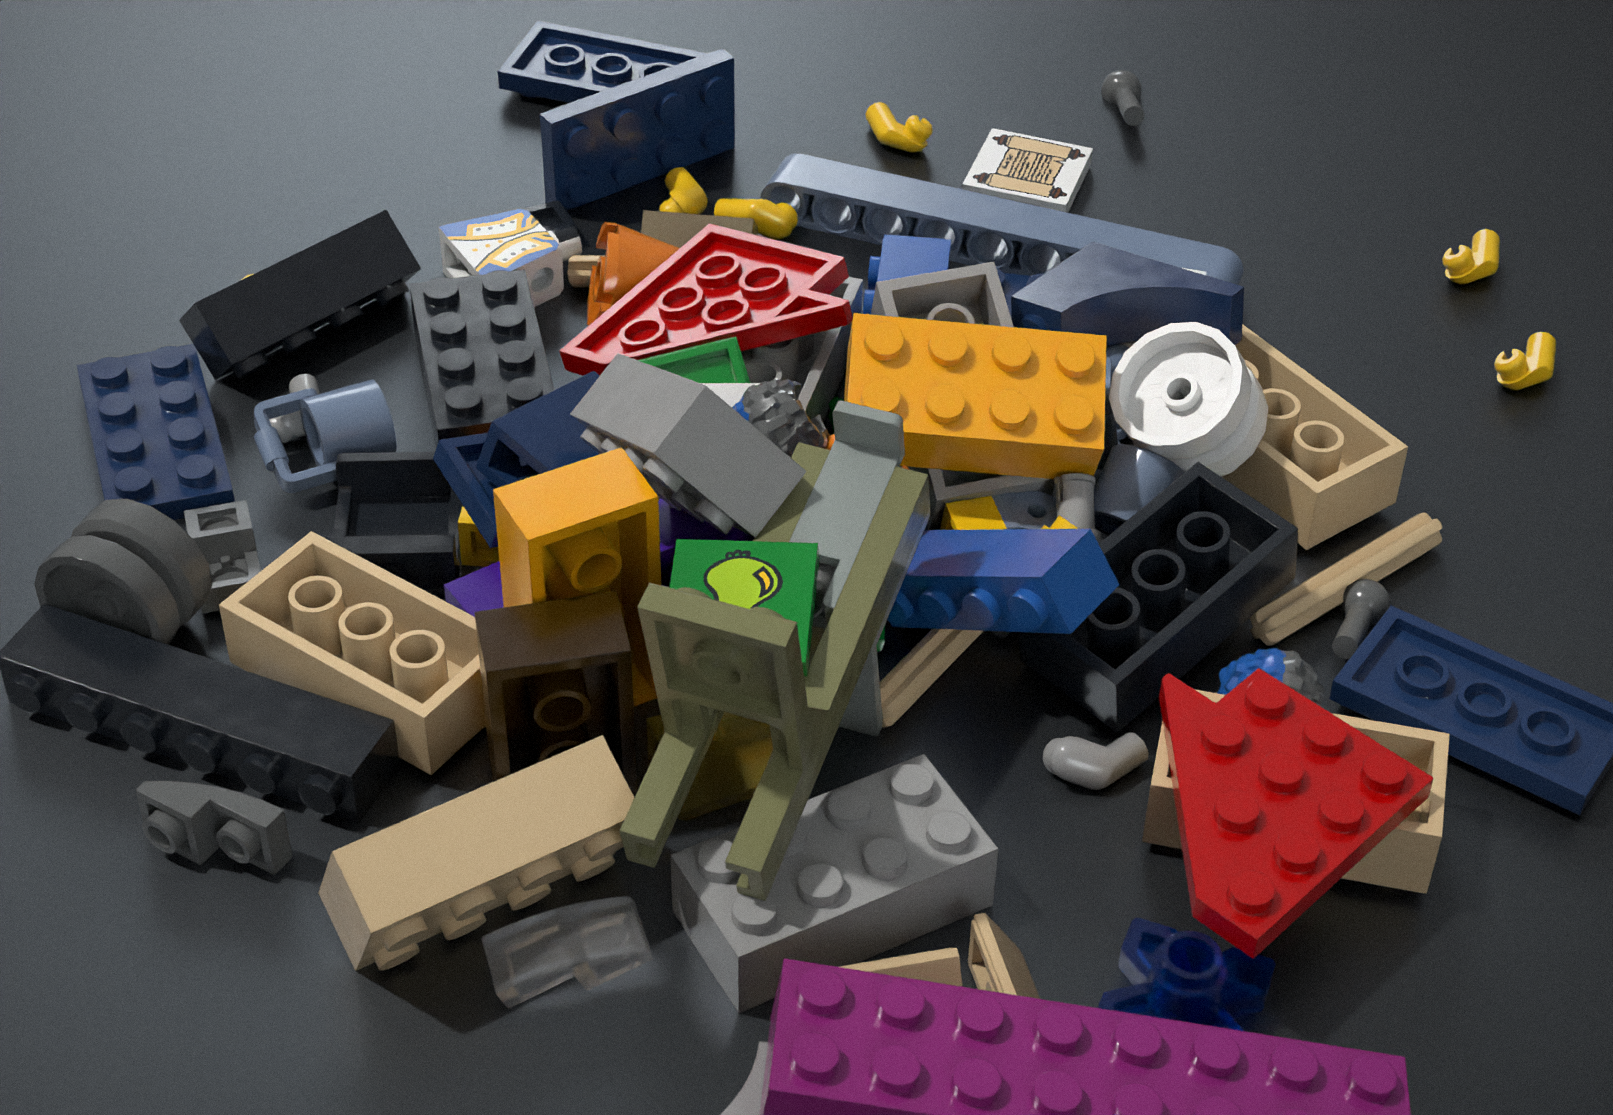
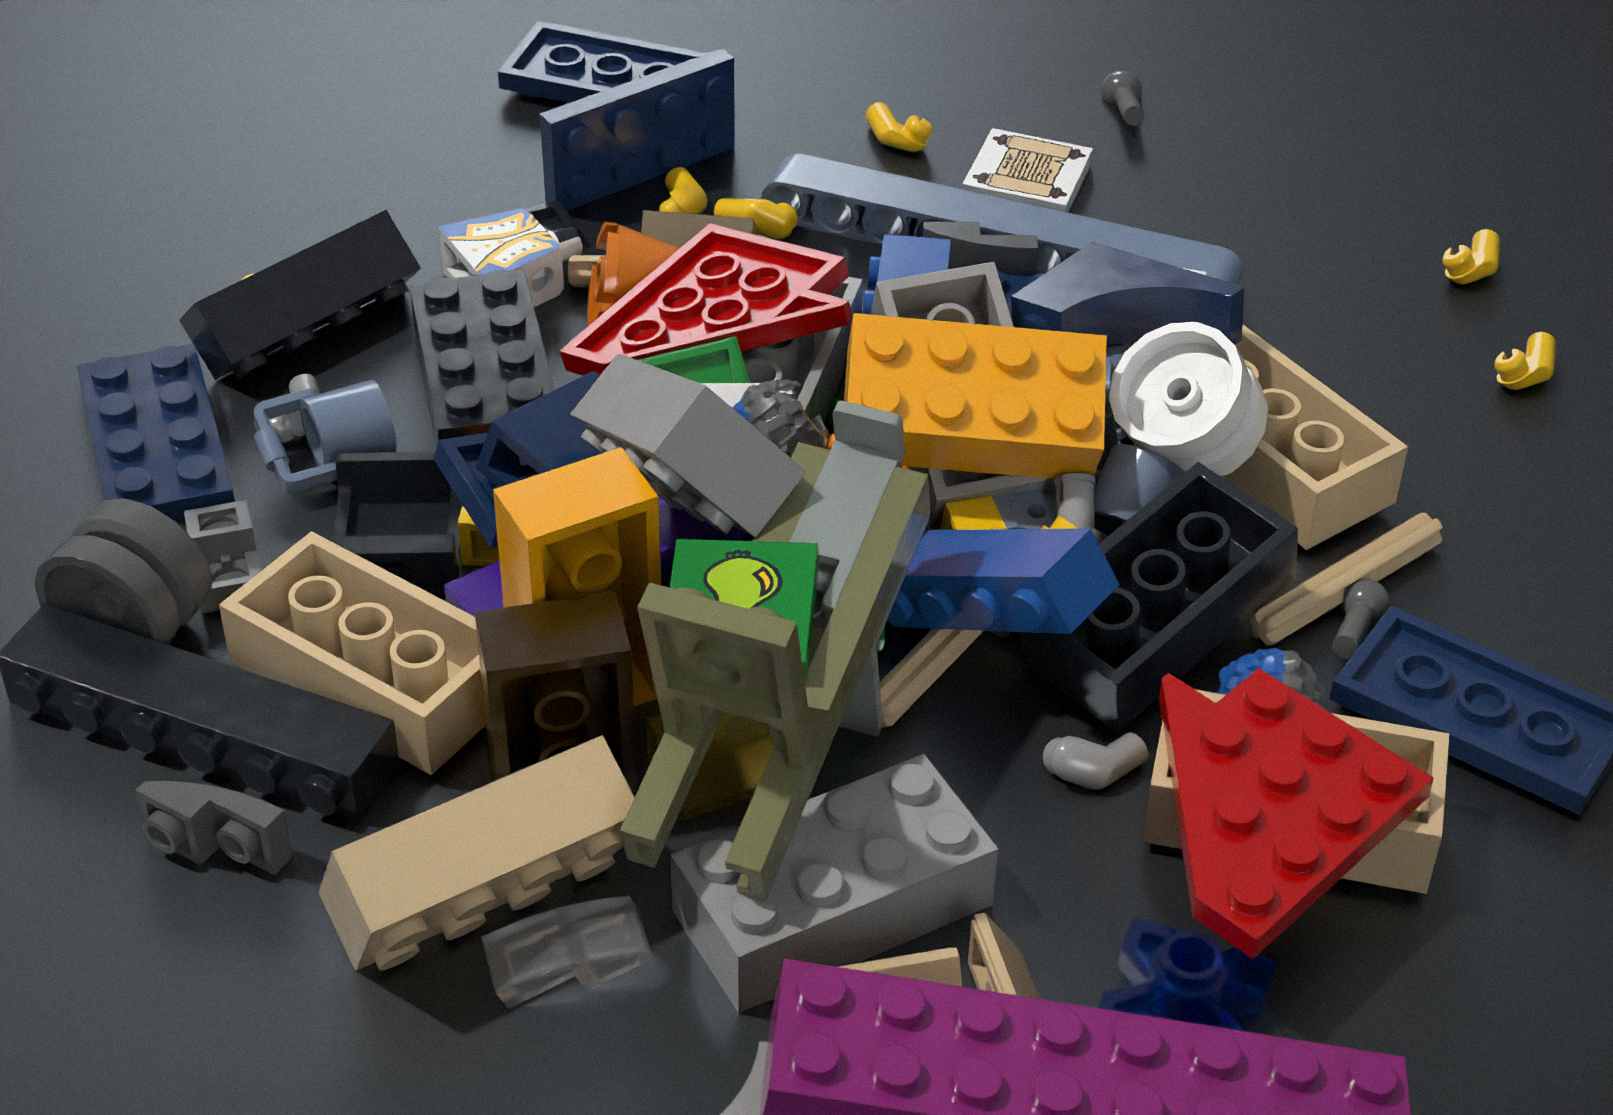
(968, 247): none -> dark grey slope

